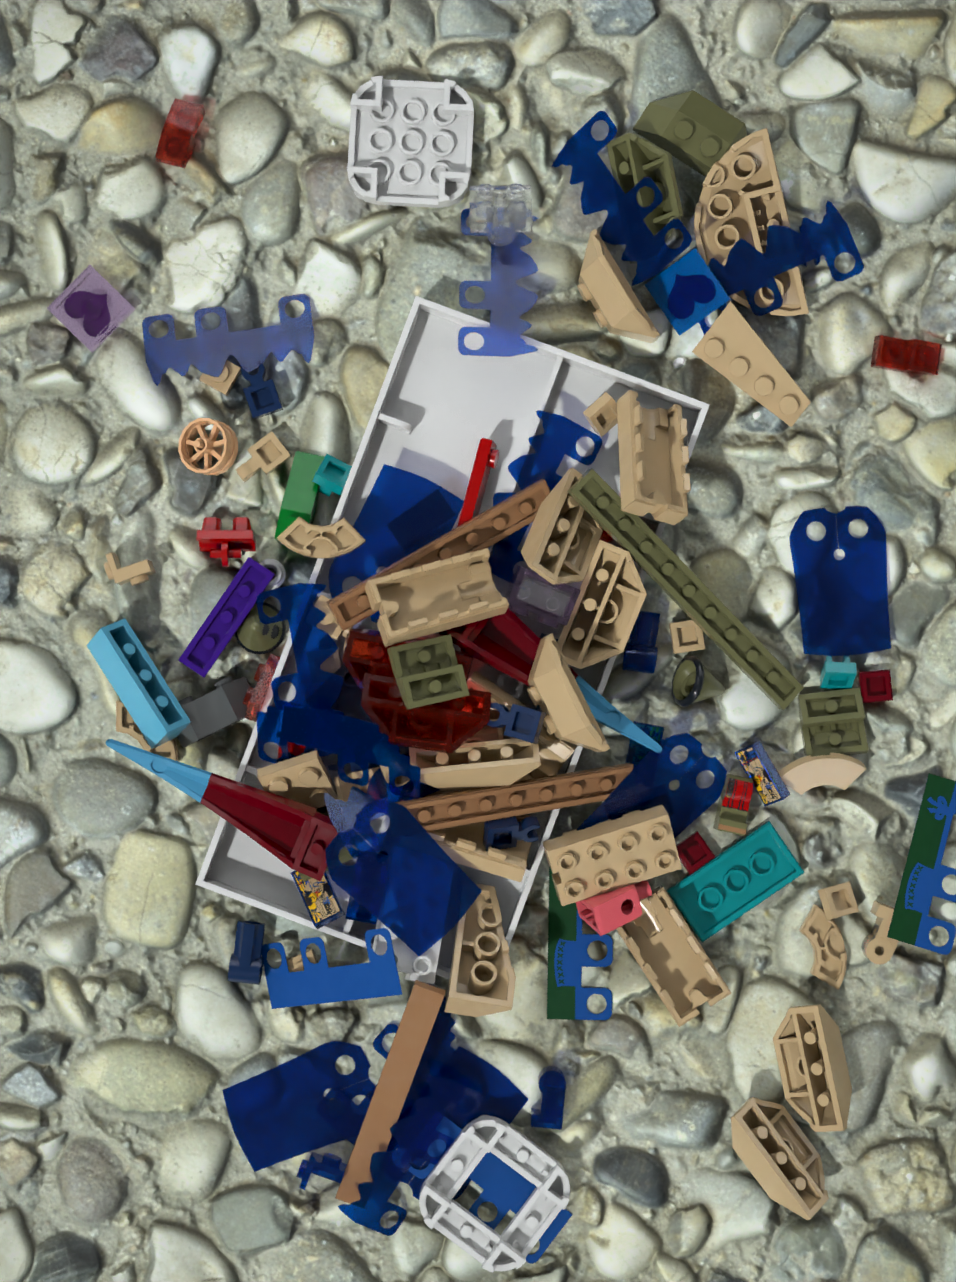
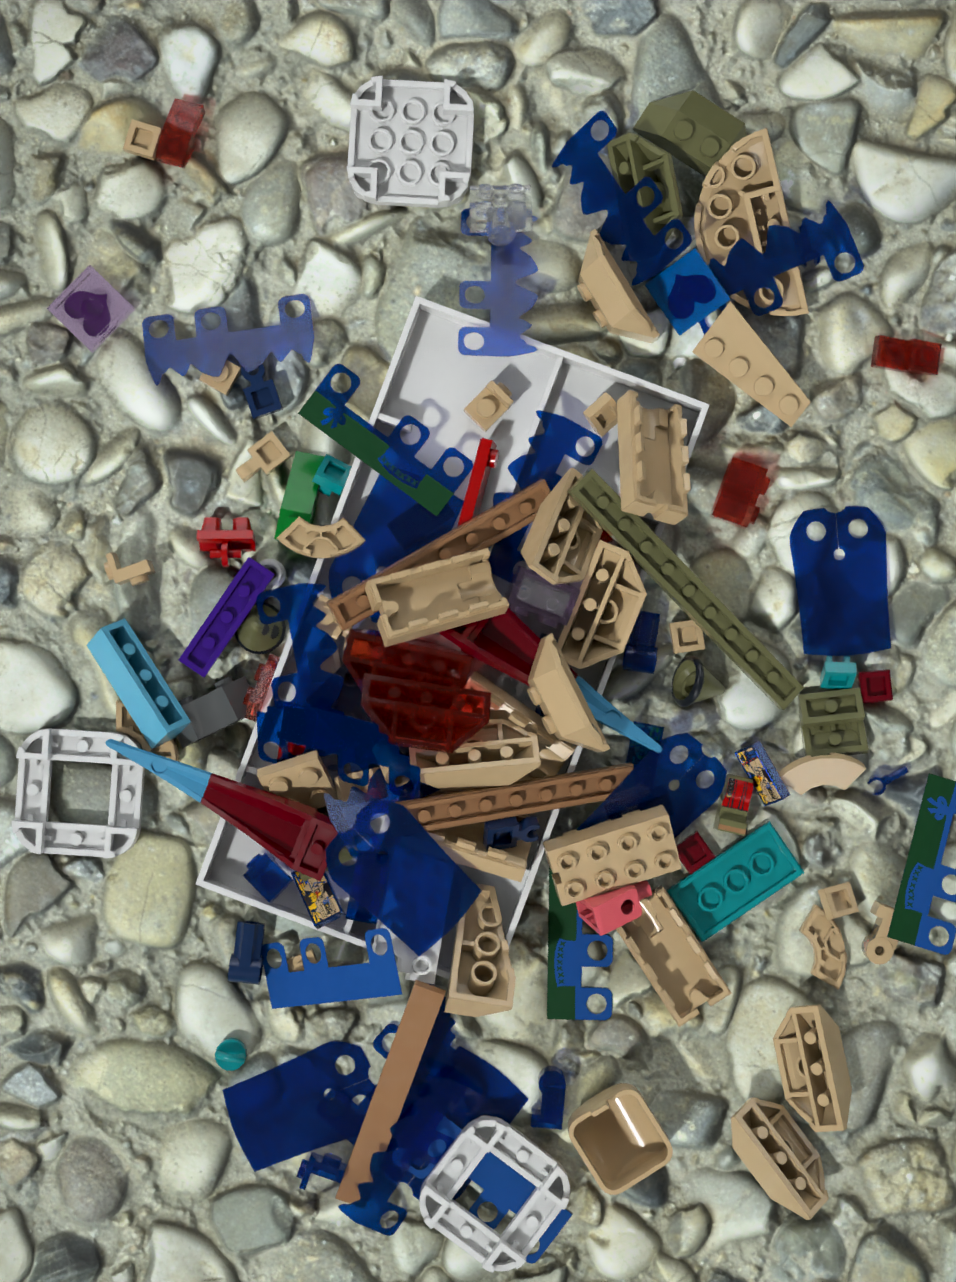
(34, 790): none -> white plate
(142, 139): none -> tan plate
(208, 446): light nougat wheel -> none
(231, 1054): none -> teal tile
(267, 876): none -> clear blue bracket
(383, 454): none -> piece
(428, 672): olive slope -> none
(489, 405): none -> tan bracket
(520, 722): dark blue plate -> none
(619, 1138): none -> tan piece
(739, 493): none -> clear red brick
(888, 778): none -> clear blue hand

